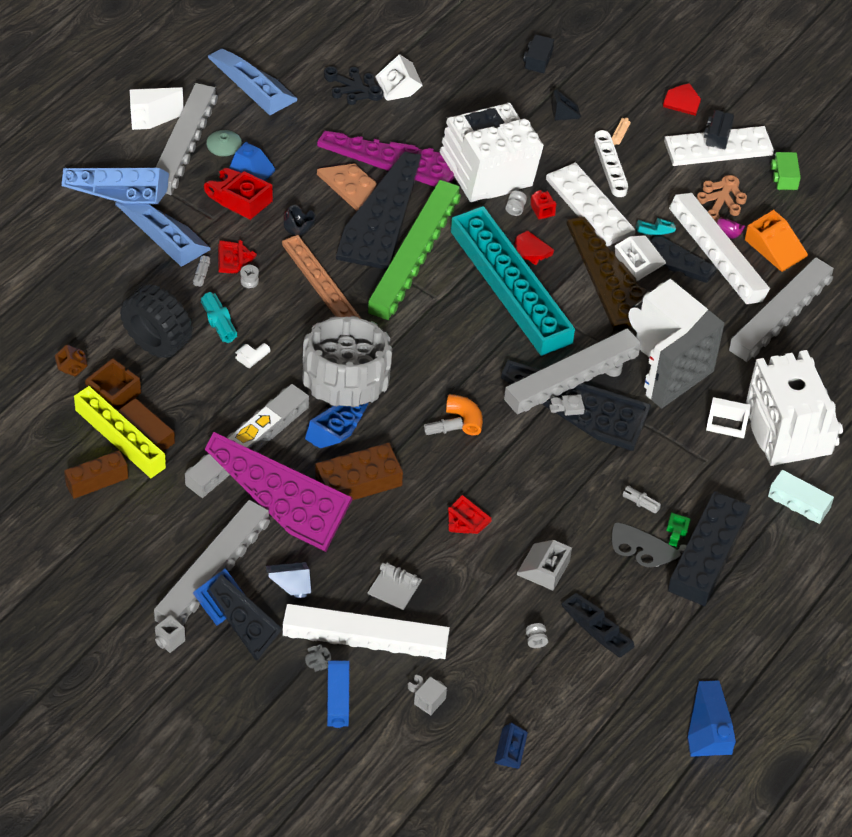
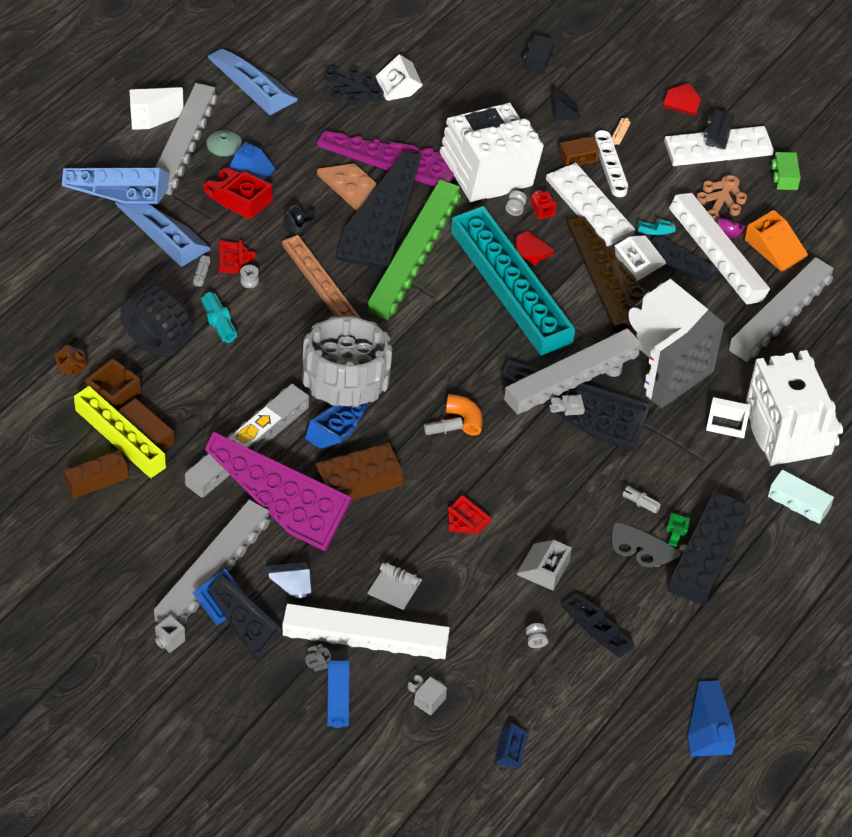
(250, 356): white piece -> none
(579, 151): none -> reddish brown brick

